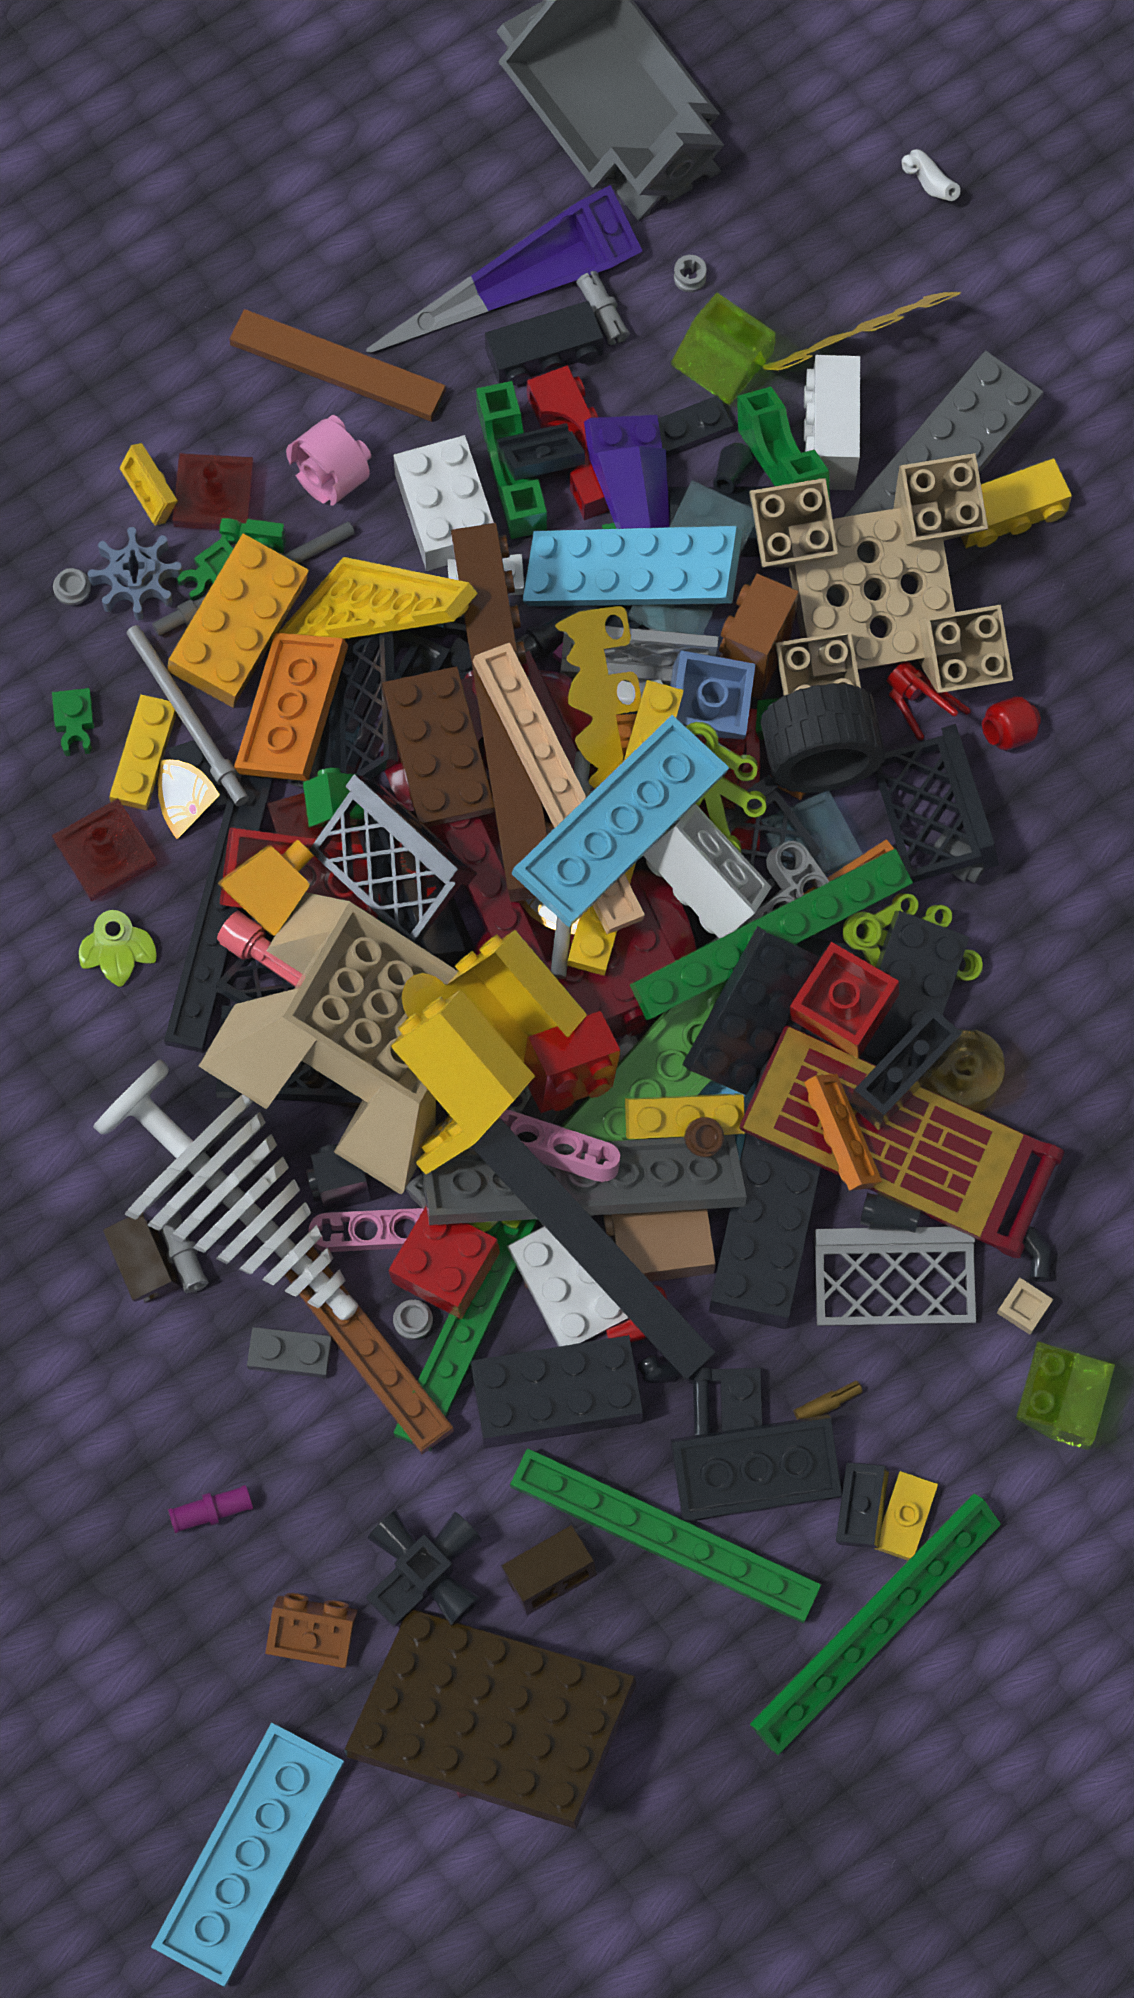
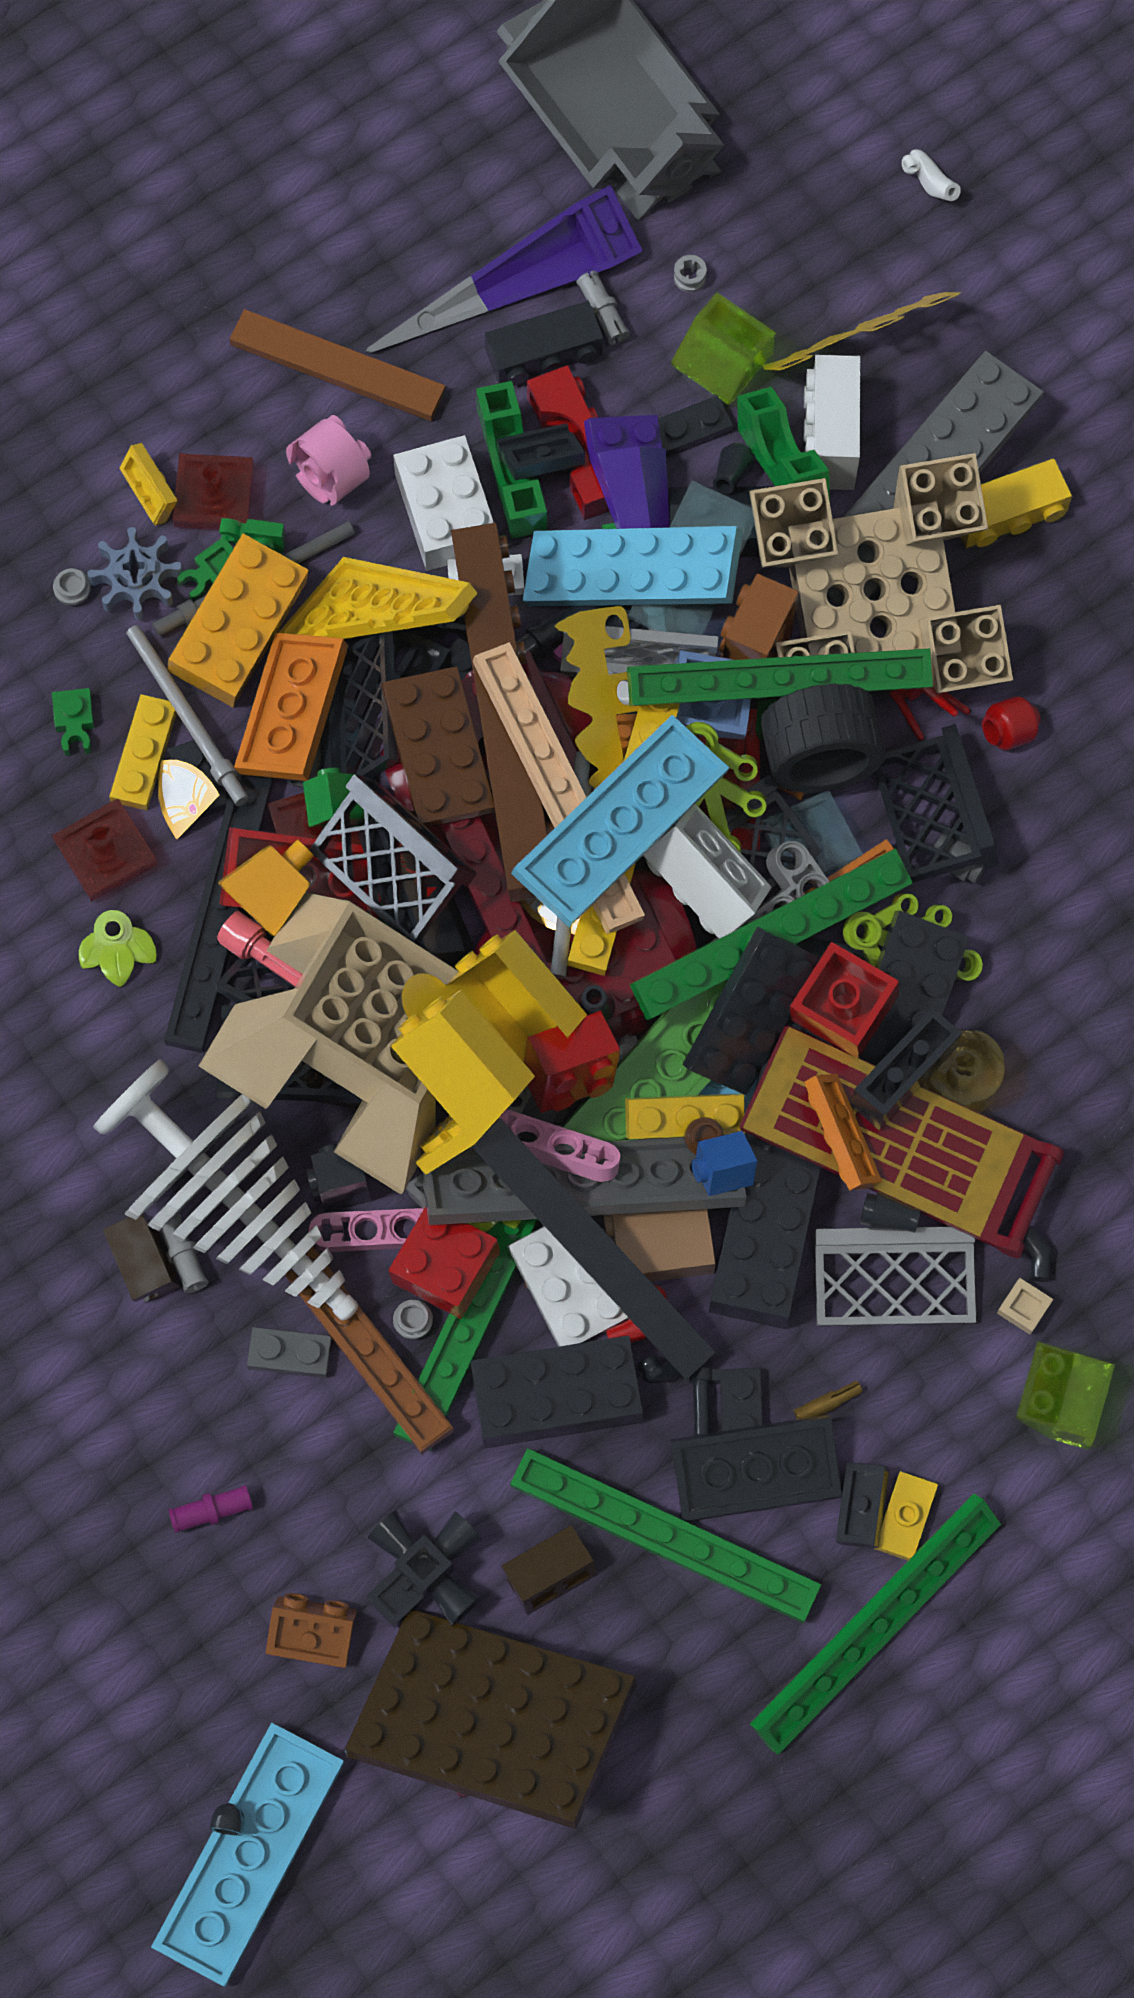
(227, 1820): none -> black hinge
(606, 1005): none -> black cone
(724, 1163): none -> blue brick
(776, 676): none -> green plate

